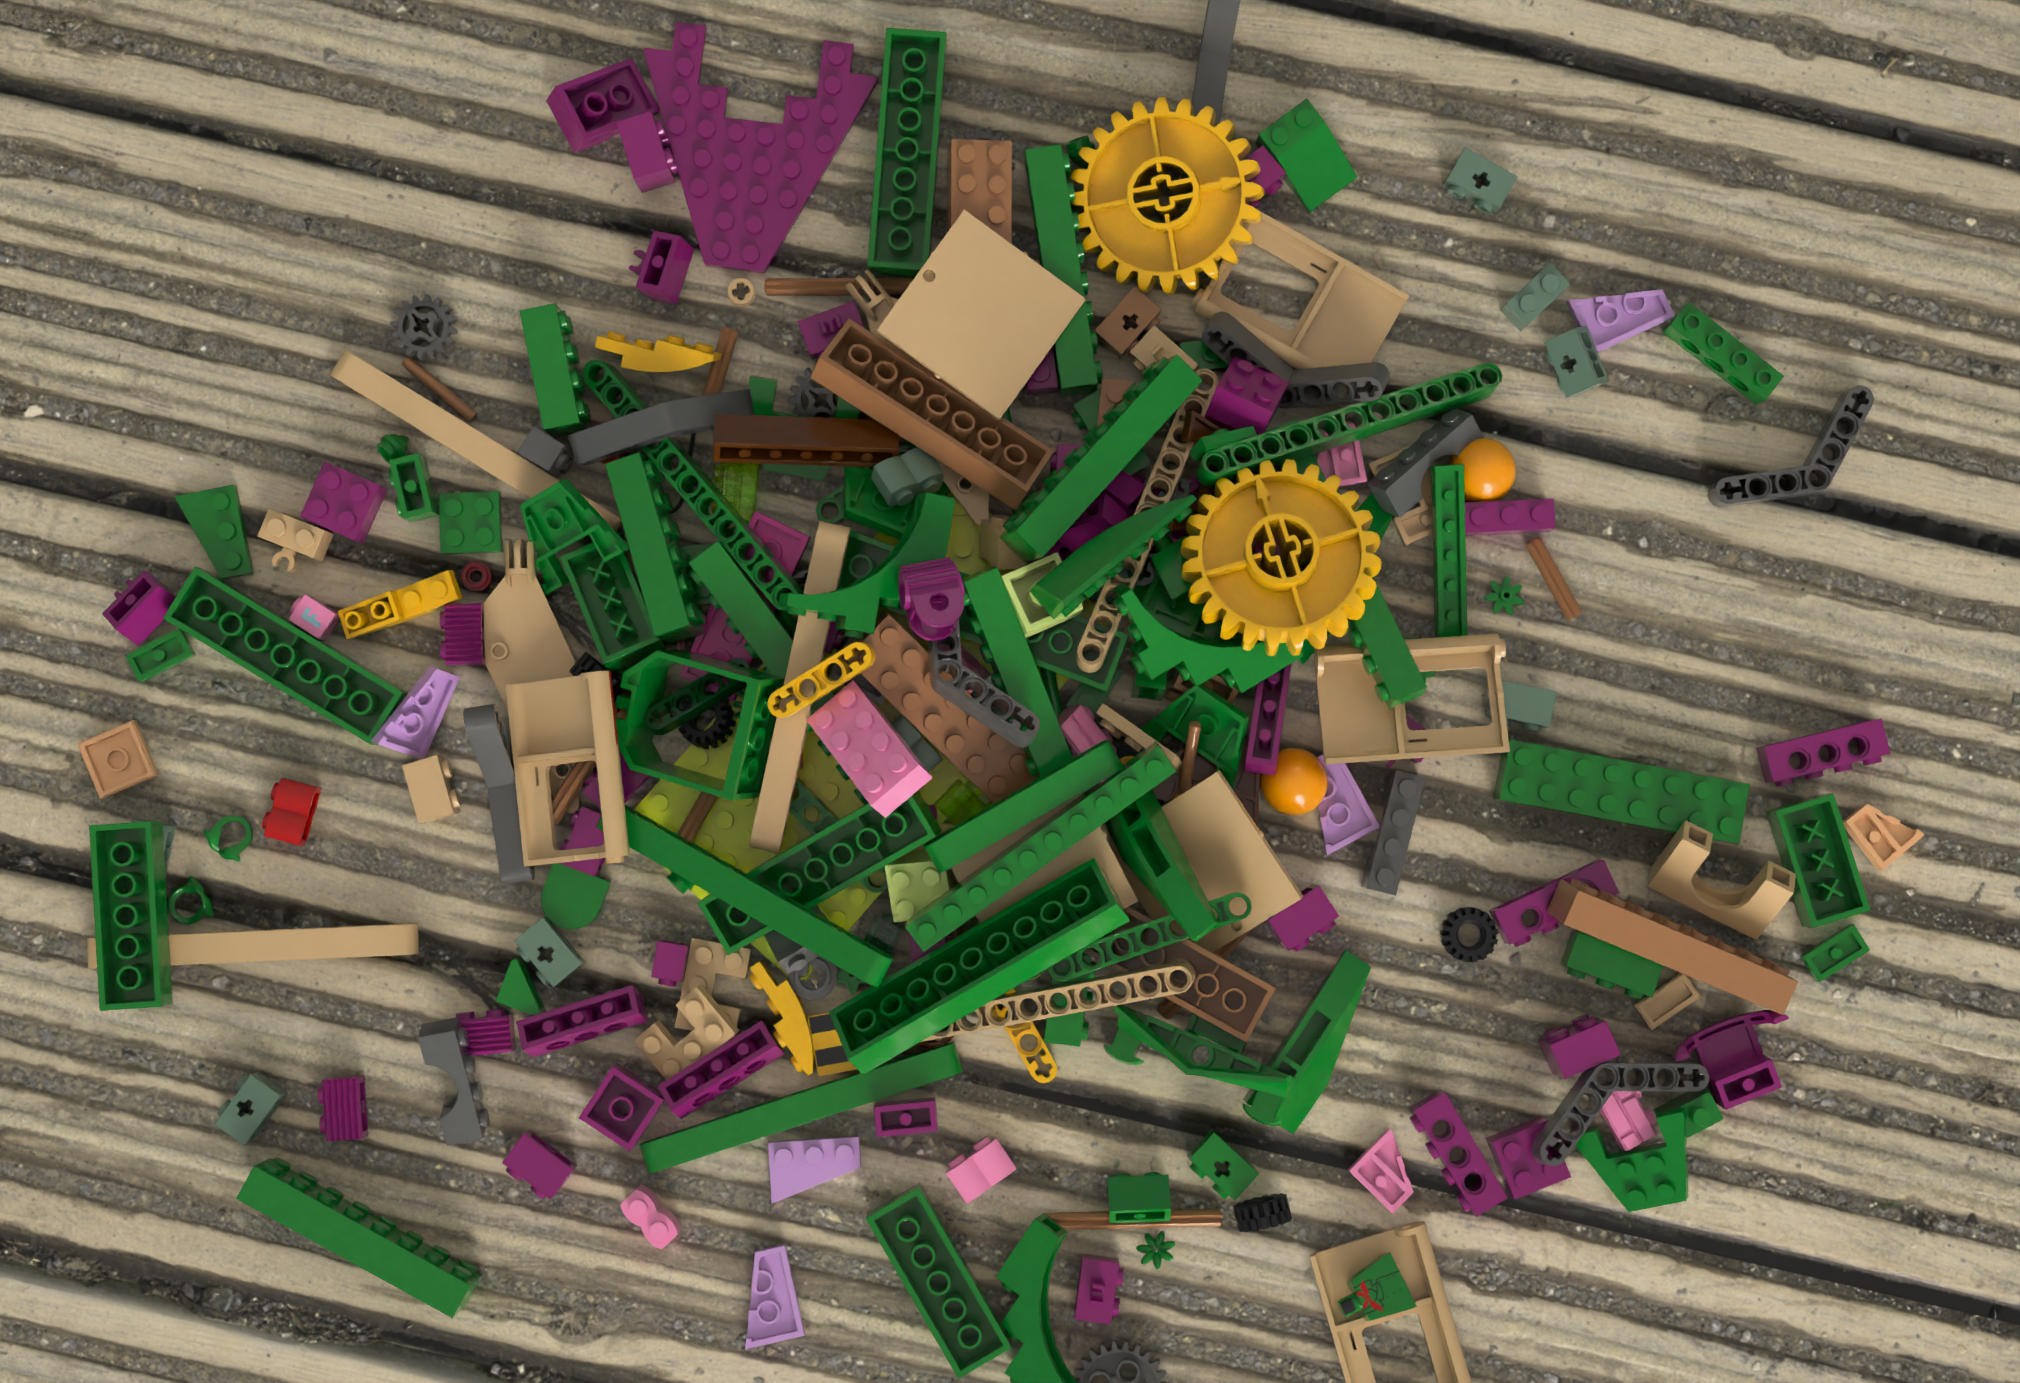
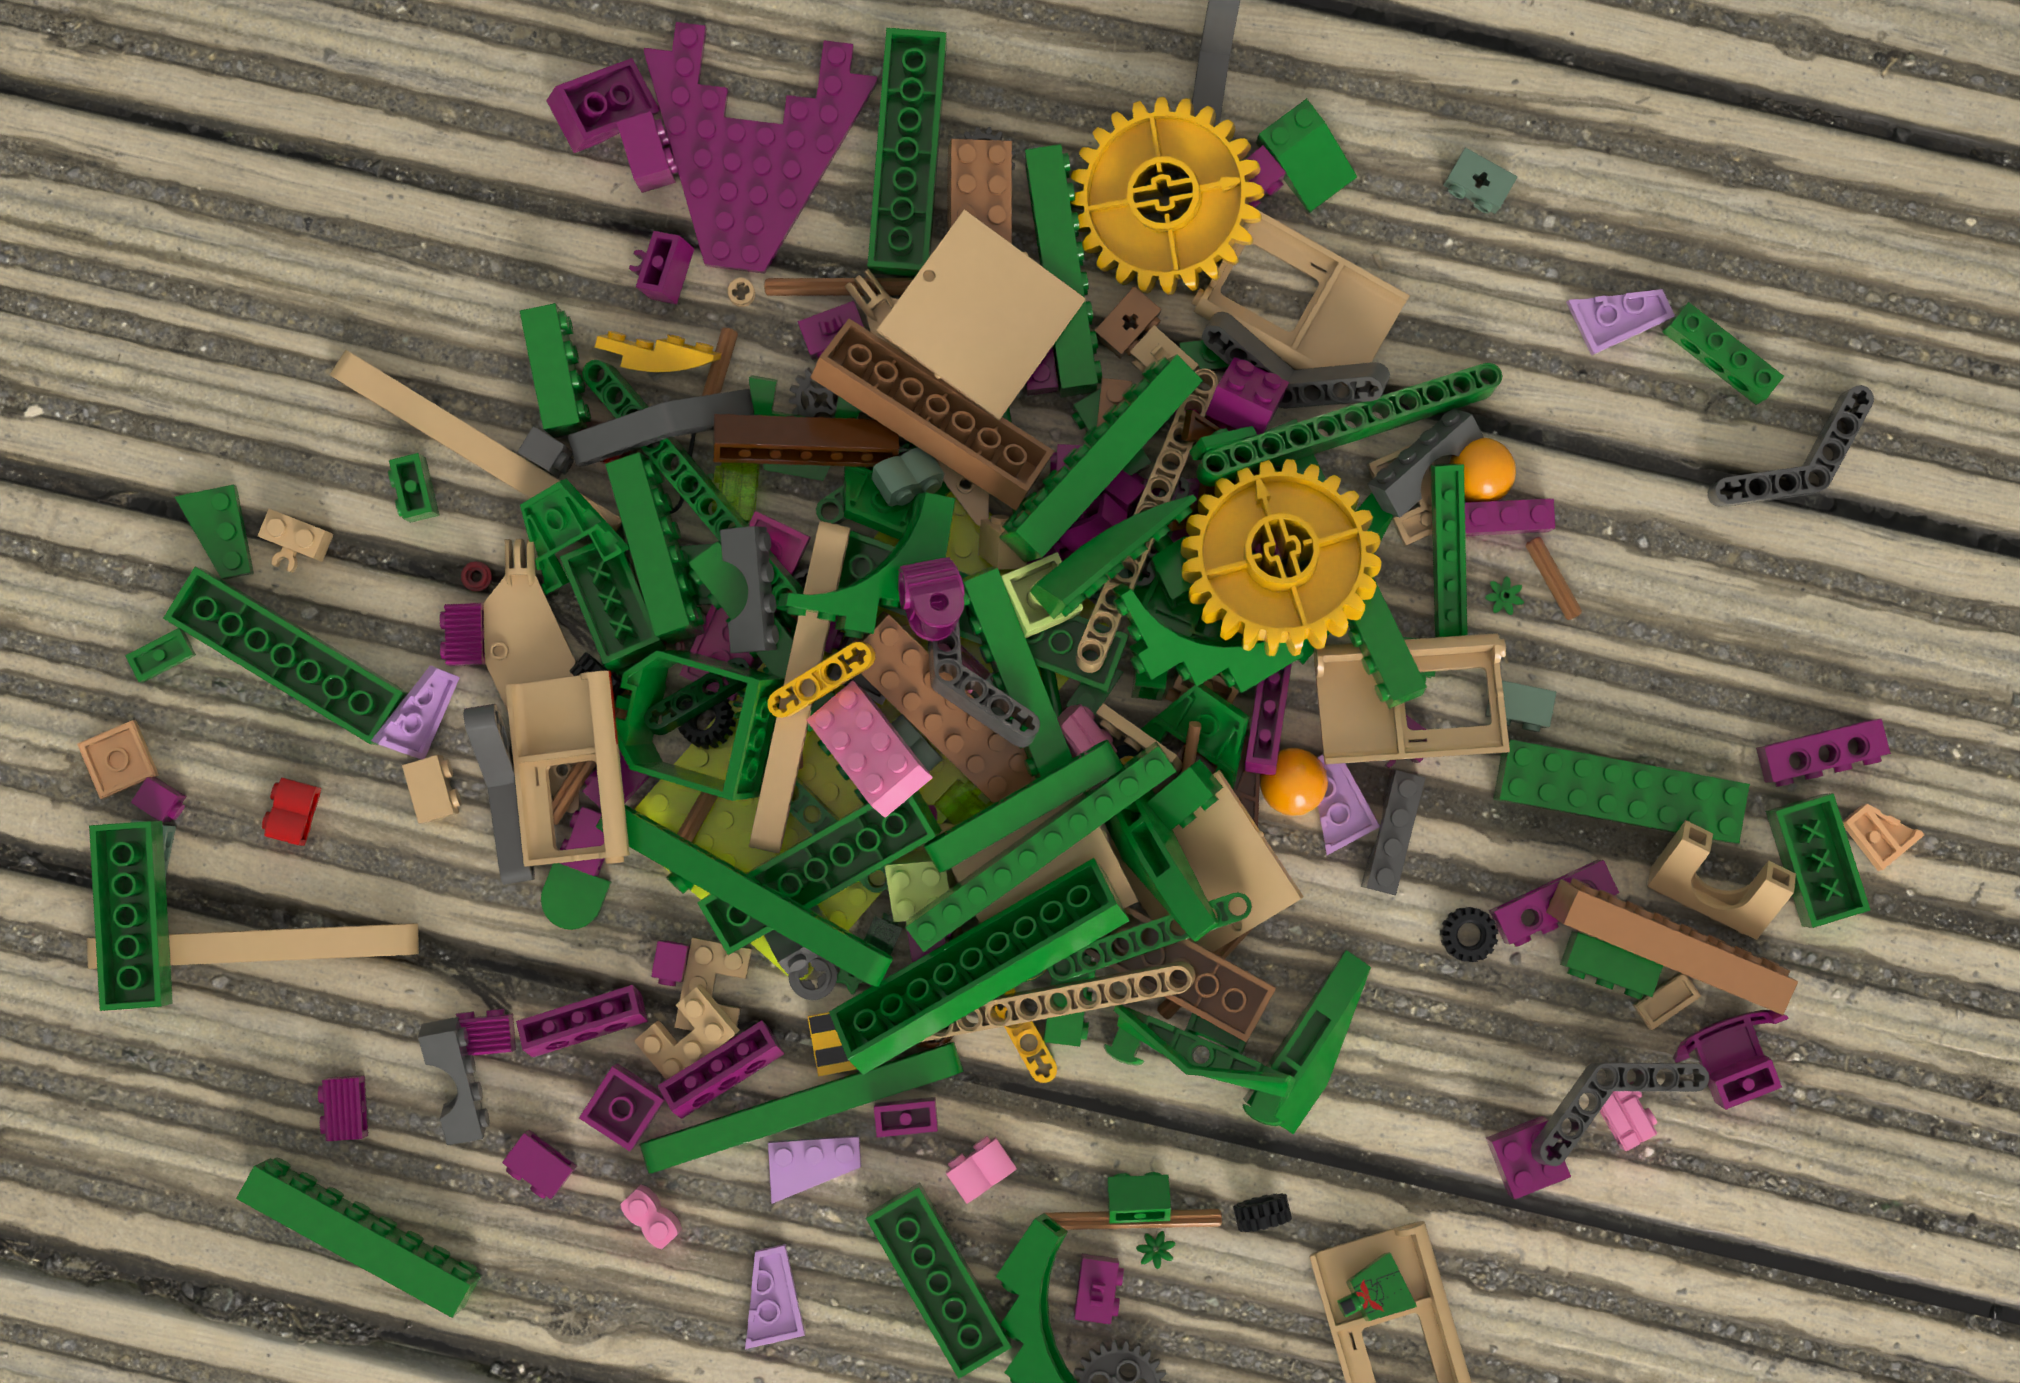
(139, 607): magenta brick -> none
(159, 800): none -> magenta brick
(205, 909): green piece -> none
(234, 851): green piece -> none
(265, 1098): sand green brick -> none
(314, 617): bright pink brick -> none
(343, 502): magenta brick -> none
(393, 446): green plate -> none
(400, 605): yellow slope -> none
(414, 333): dark grey gear -> none
(439, 389): medium nougat bar -> none
(470, 523): green plate -> none
(519, 990): green slope -> none
(565, 956): sand green brick -> none
(755, 626): none -> dark grey arch
(794, 1027): yellow slope -> none
(1074, 147): green plate -> none
(1185, 795): none -> green brick
(1214, 1149): green brick -> none
(1303, 919): magenta brick -> none
(1344, 462): bright pink wing -> none
(1383, 1172): bright pink wing -> none
(1487, 1190): magenta brick -> none
(1535, 297): sand green brick -> none
(1577, 346): sand green brick -> none
(1578, 1046): magenta brick -> none
(1646, 1174): green wing -> none
(1700, 1110): green torso -> none
(1835, 953): green plate -> none

